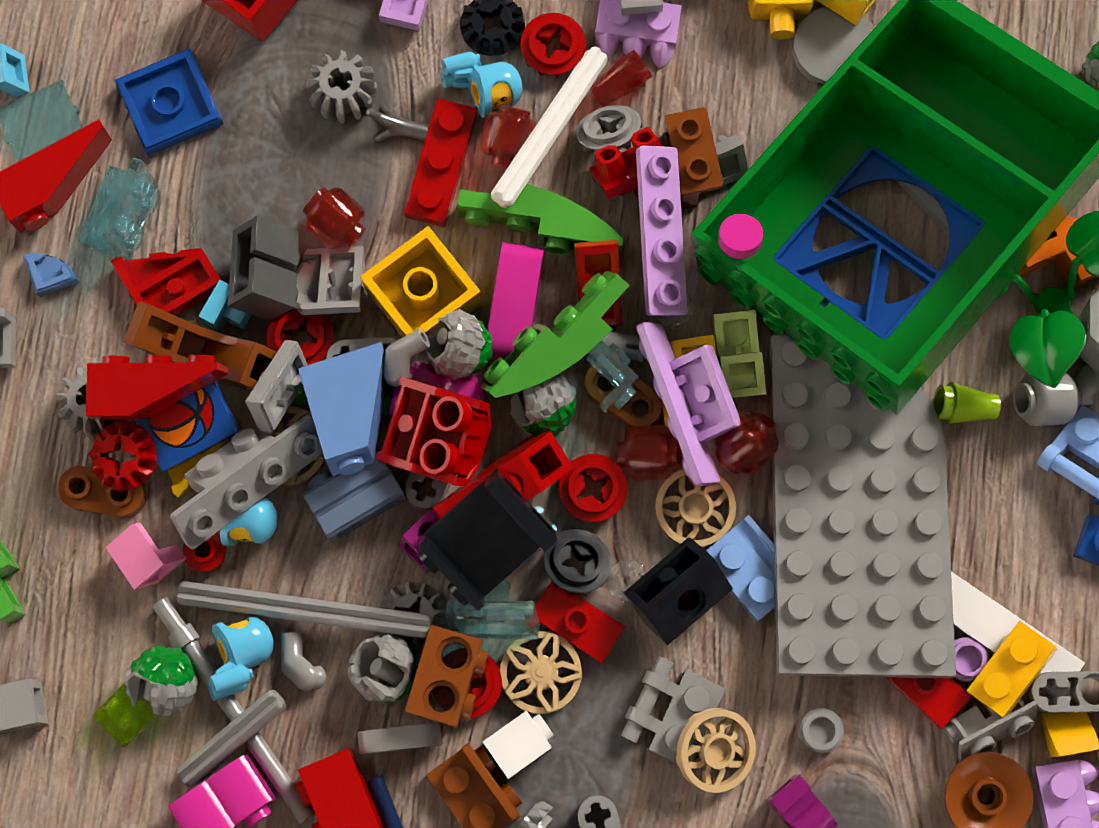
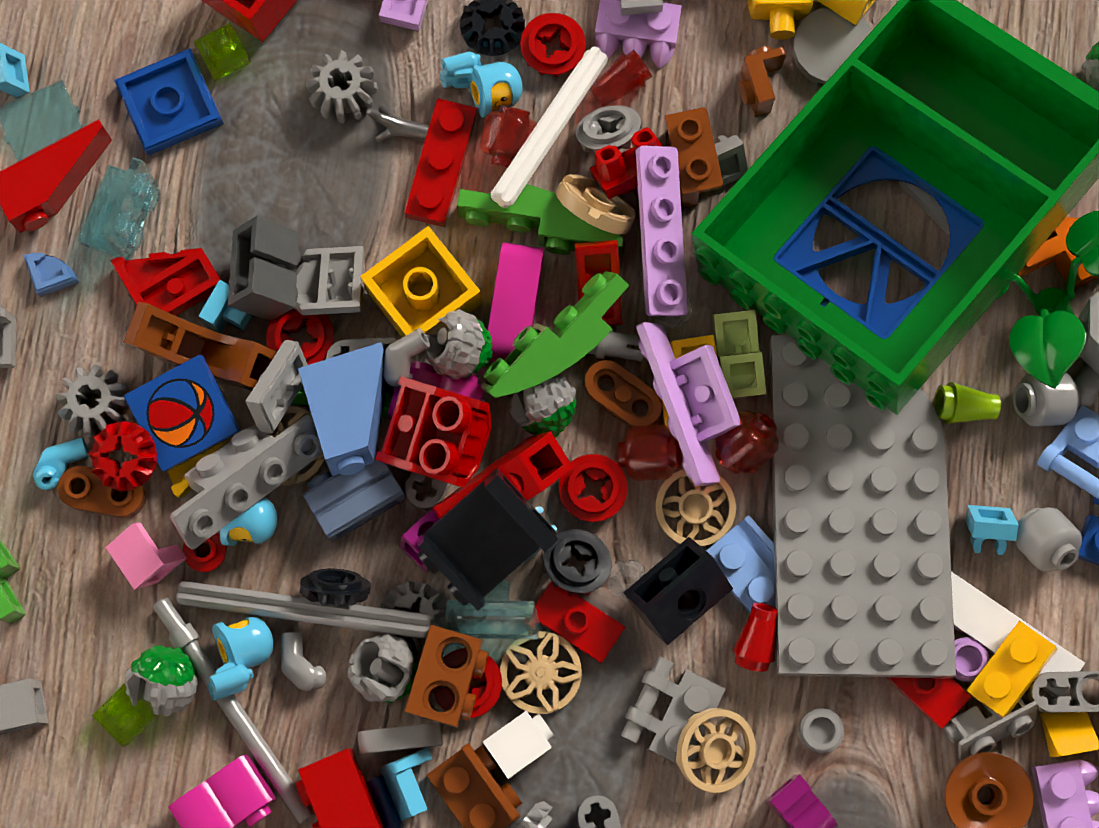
(55, 461): none -> medium azure arm
(141, 389): red slope -> none
(222, 52): none -> clear neon green tile
(231, 738): light grey axle -> none
(334, 218): clear red head -> none
(335, 587): none -> black gear
(403, 784): none -> medium azure tile
(592, 206): none -> tan tile
(614, 367): clear light blue bracket -> none
(740, 236): dark pink tile -> none
(756, 86): none -> dark orange bracket
(757, 640): none -> red cone
(991, 523): none -> medium azure tile
(1048, 539): none -> light grey head

